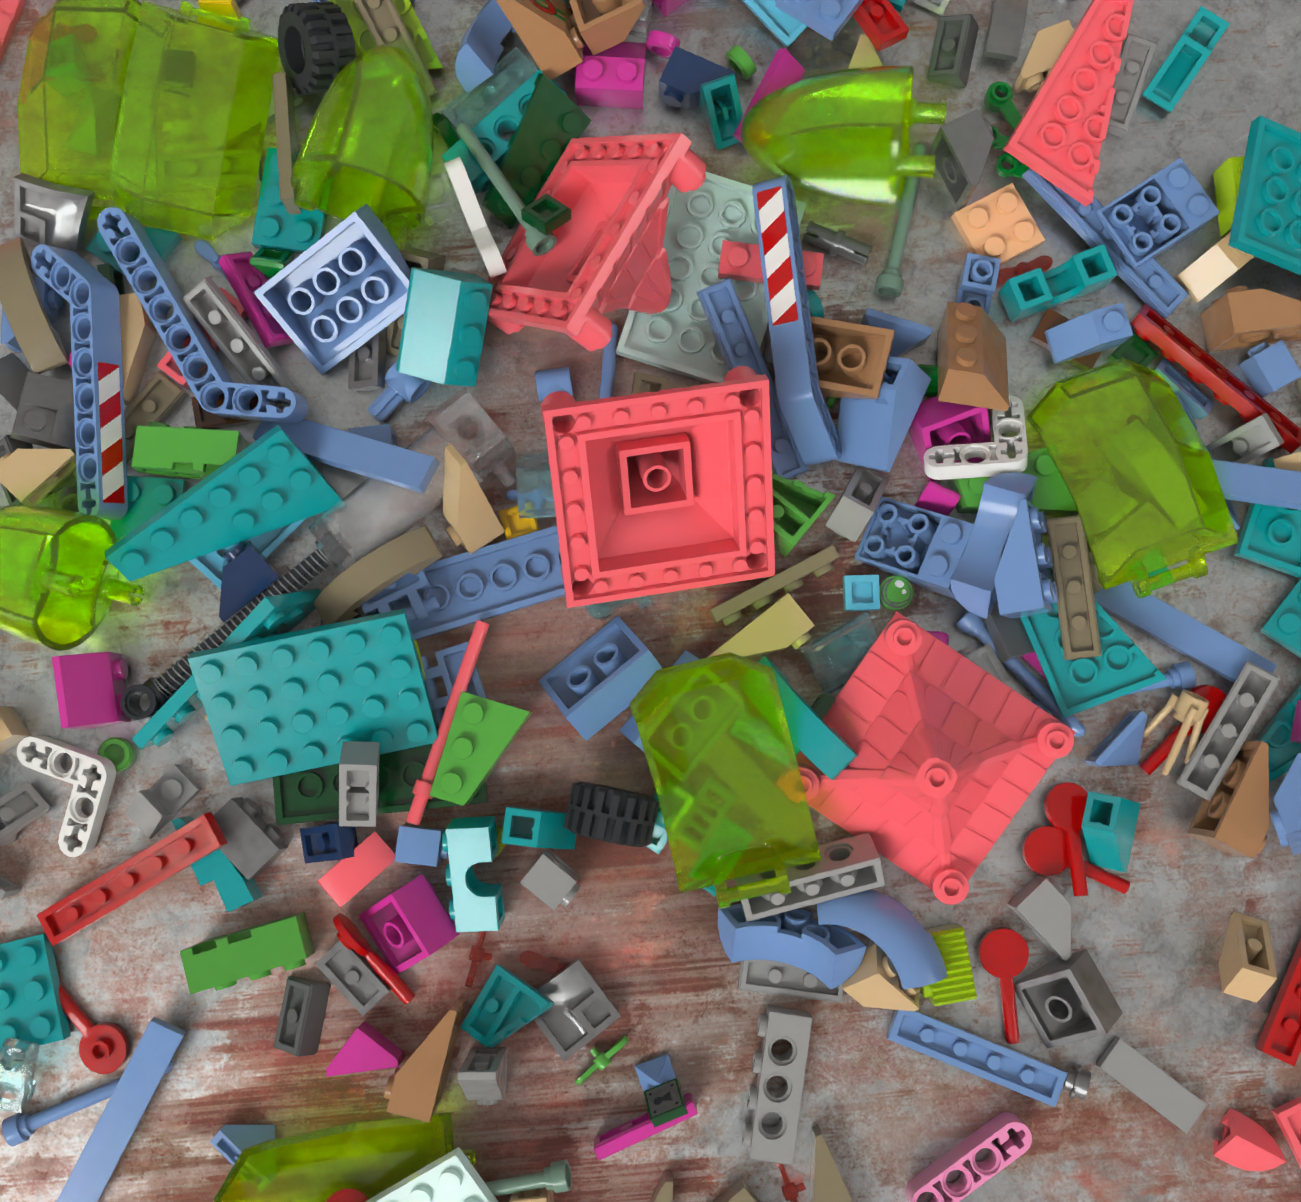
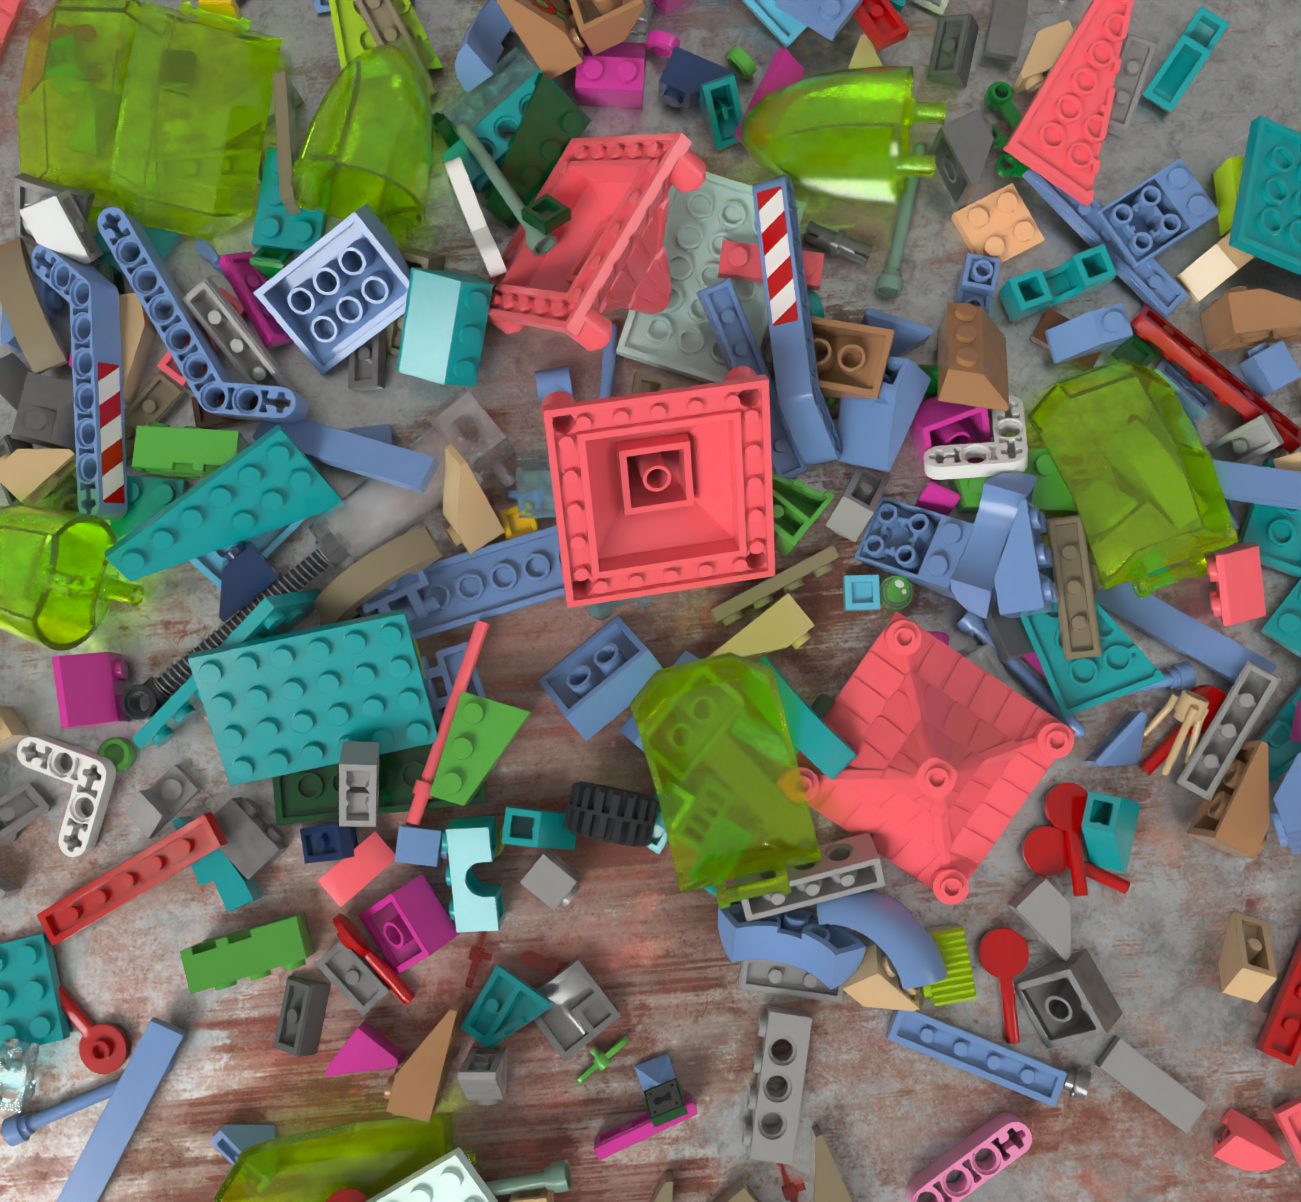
(61, 227): none -> slope
(314, 45): black tyre -> none
(399, 388): medium blue axle -> none
(839, 652): clear light blue slope -> none
(1004, 274): clear red piece -> none
(1237, 583): none -> coral slope

